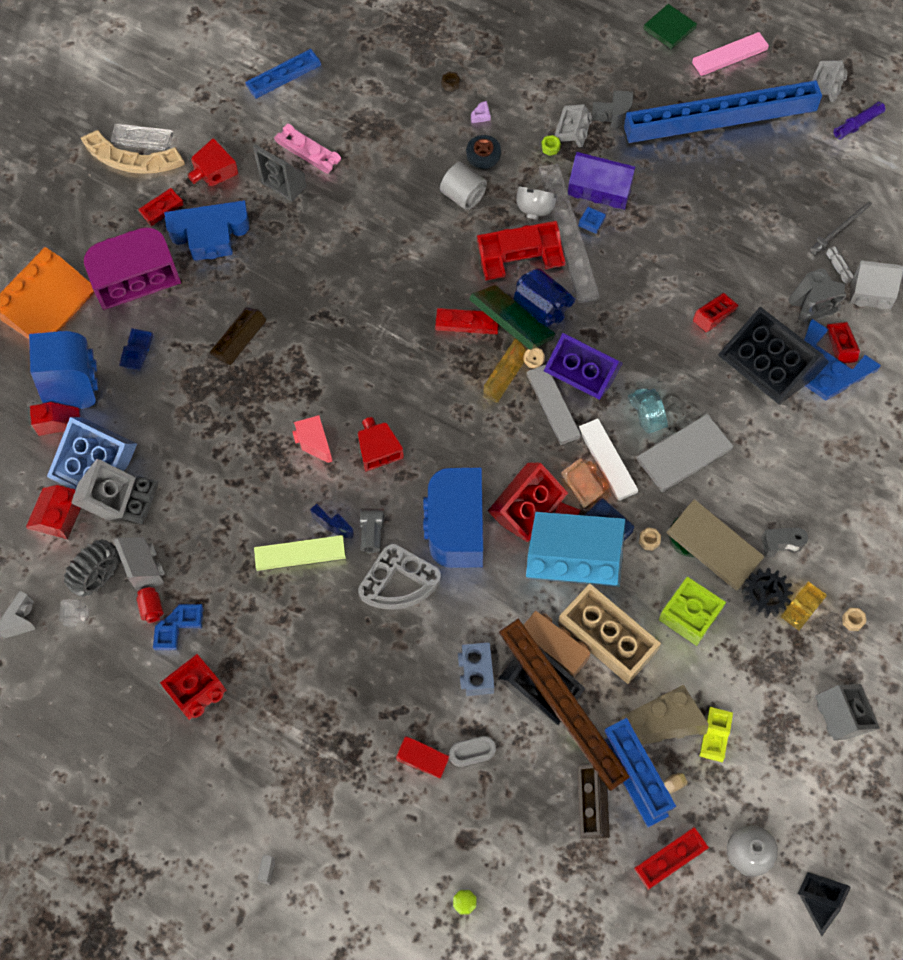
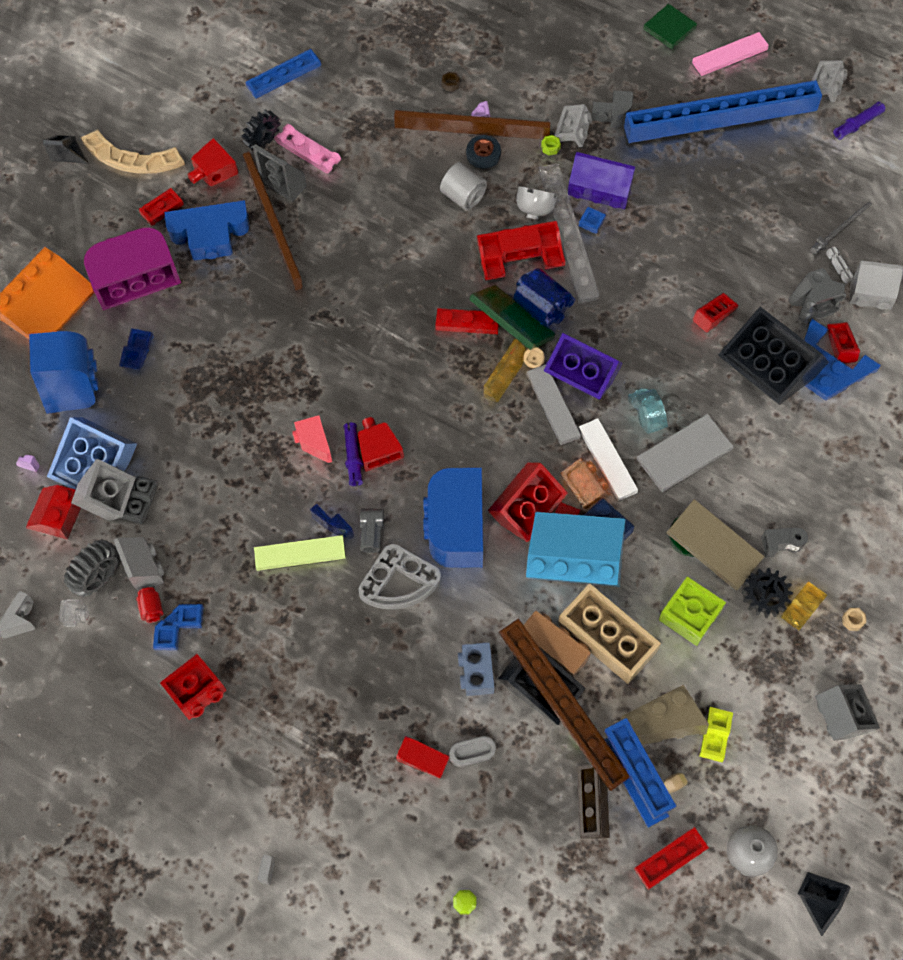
(28, 462): none -> lavender tile
(51, 417): red slope -> none
(64, 149): none -> black slope
(141, 136): clear plate -> none
(238, 335): dark brown slope -> none
(261, 129): none -> black gear
(273, 221): none -> reddish brown tile
(353, 460): none -> dark purple pin
(471, 124): none -> reddish brown tile
(649, 539): tan tile -> none

